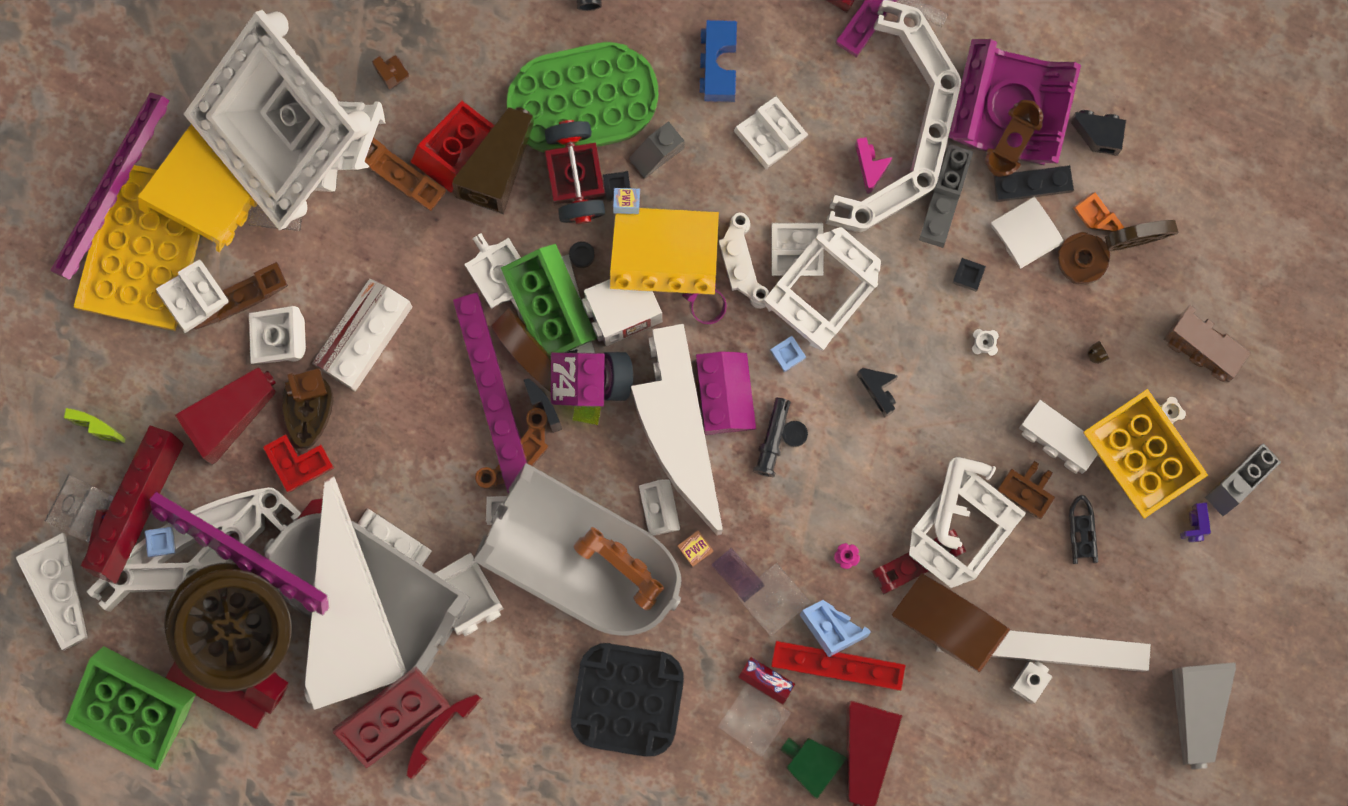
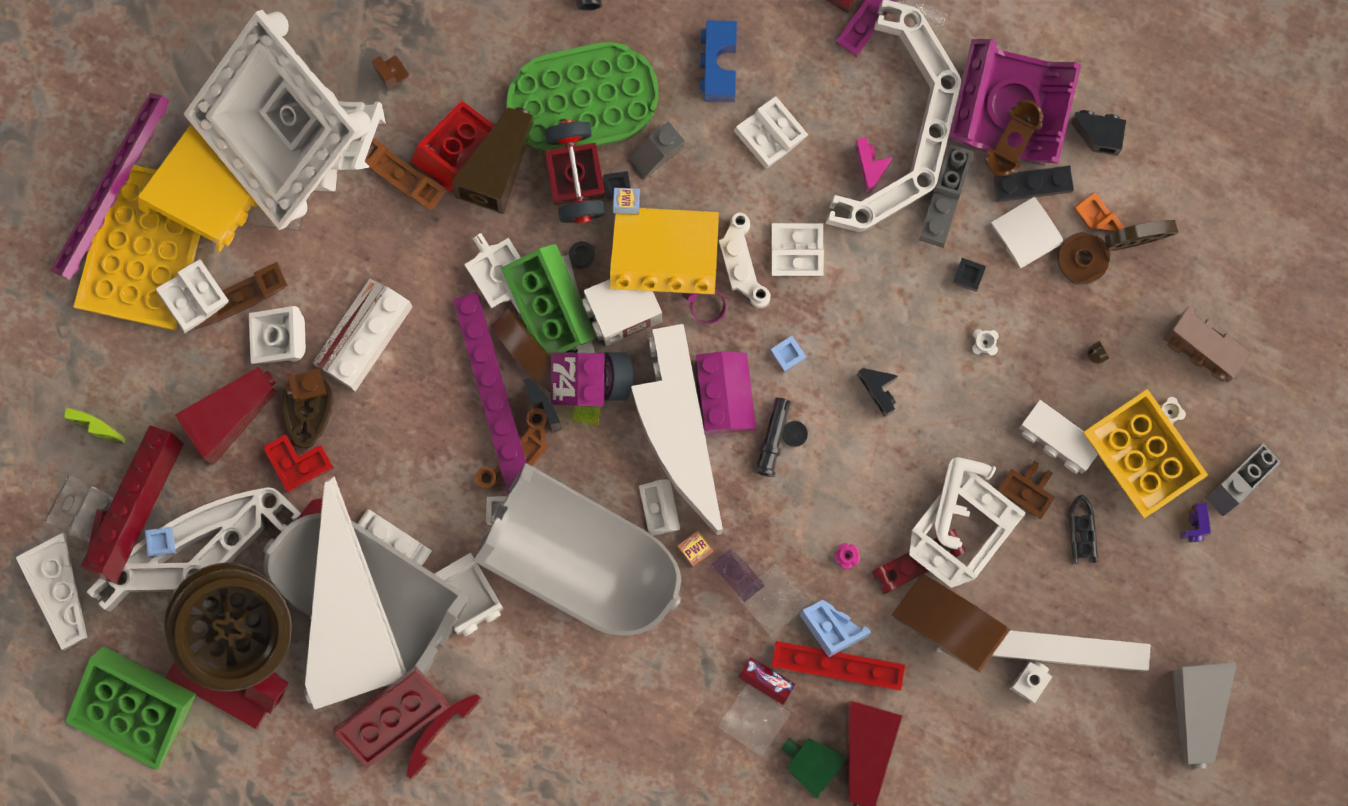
(243, 556): magenta plate -> none
(617, 555): dark orange plate -> none
(627, 699): black tile -> none
(803, 316): white wedge -> none

